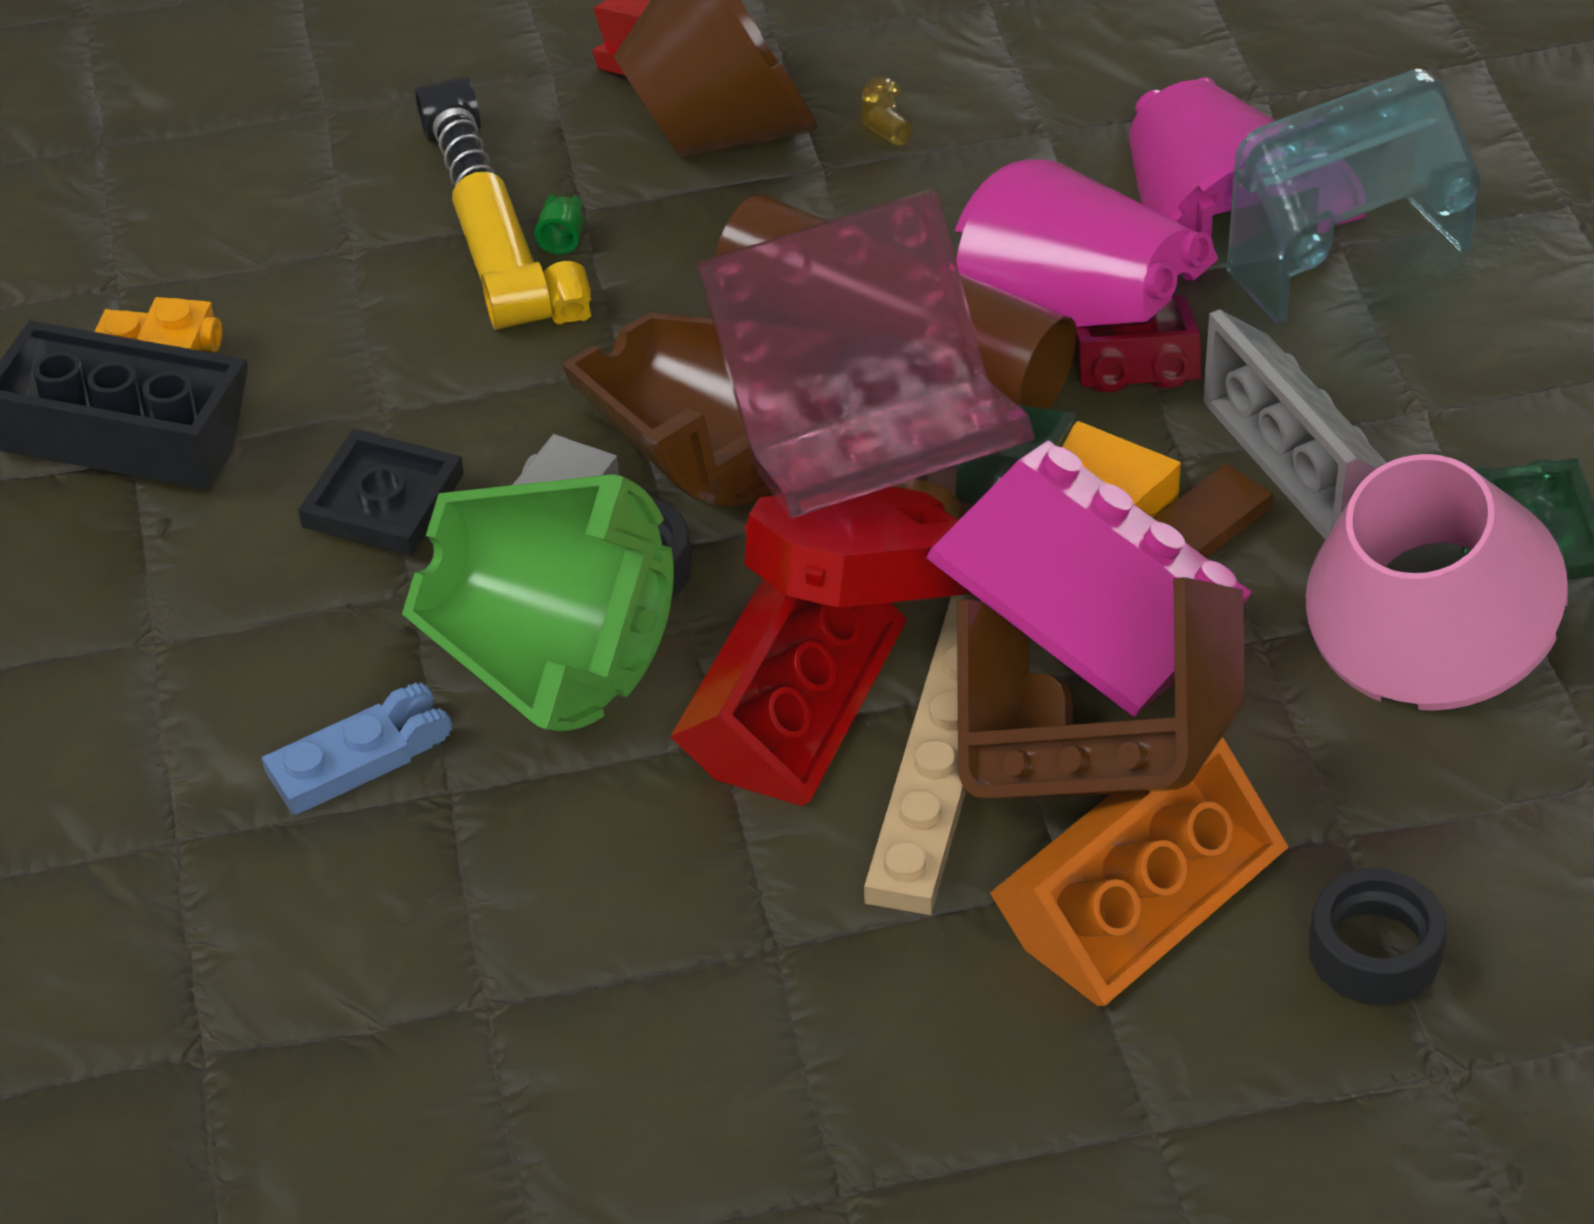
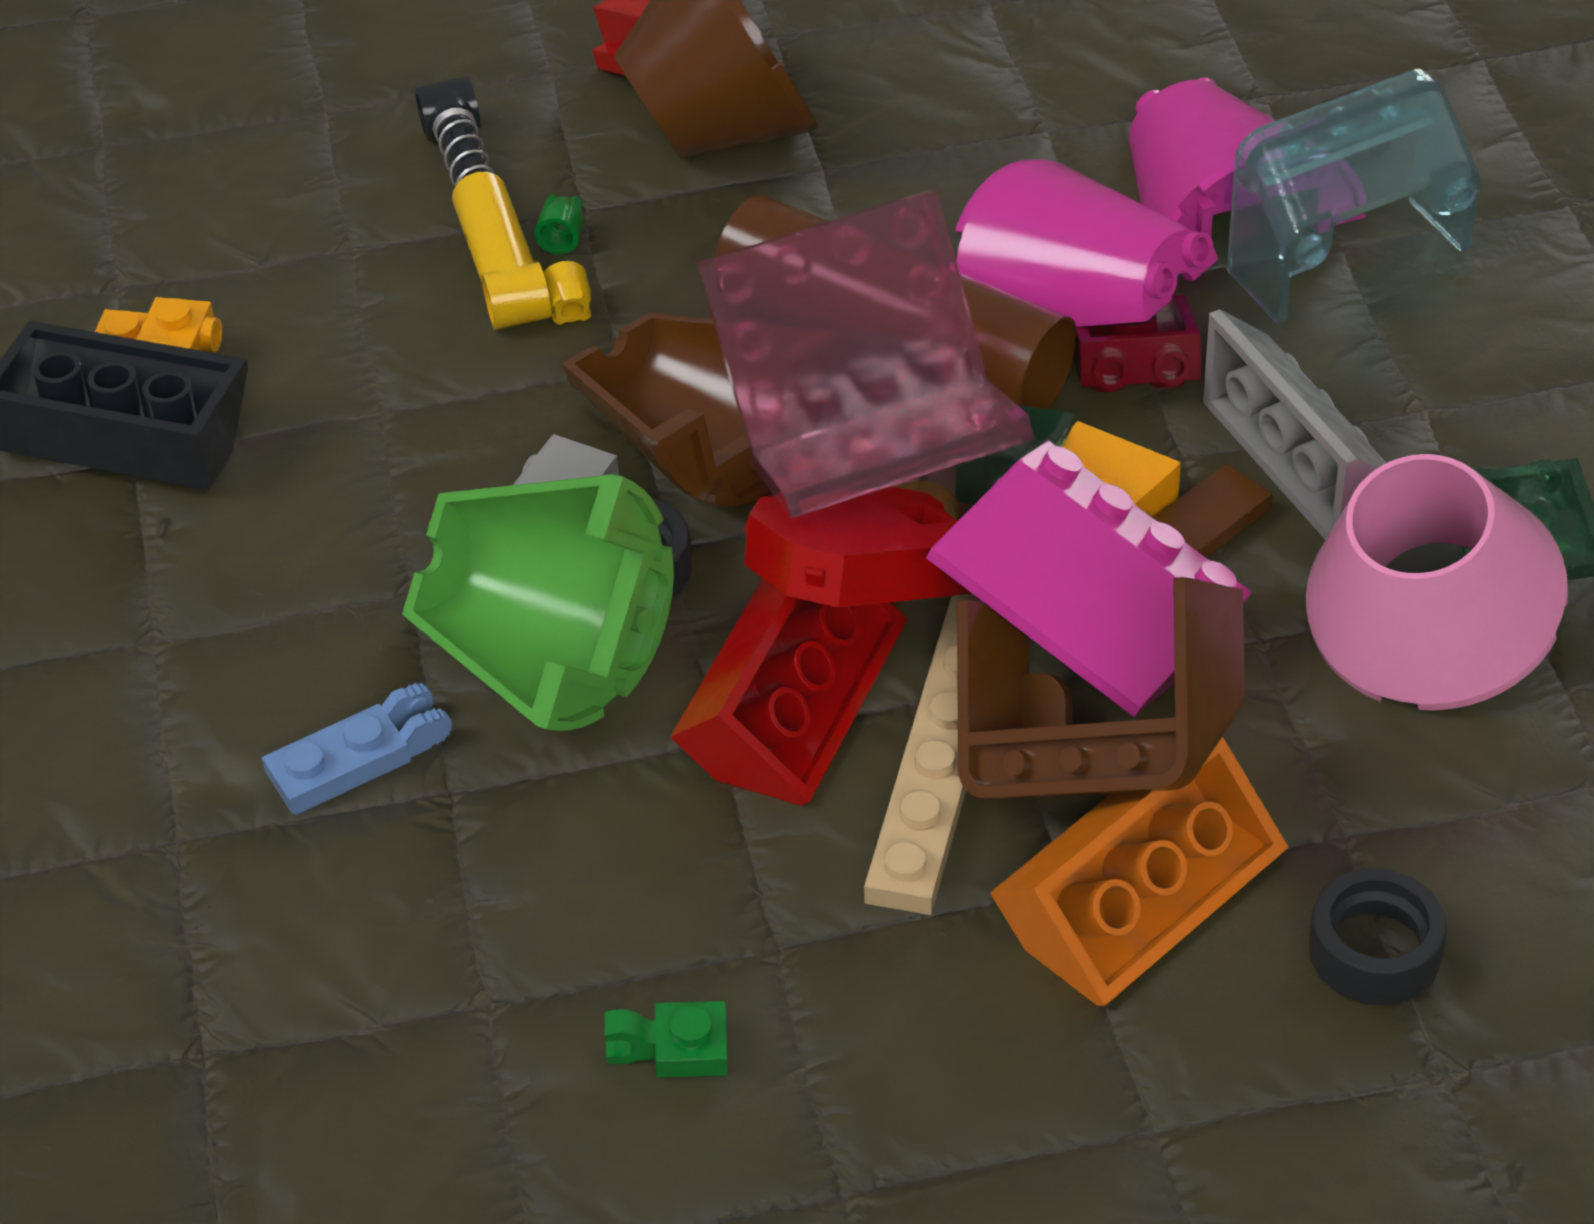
(380, 491): black plate -> none
(683, 1038): none -> green plate
(878, 113): clear yellow arm -> none

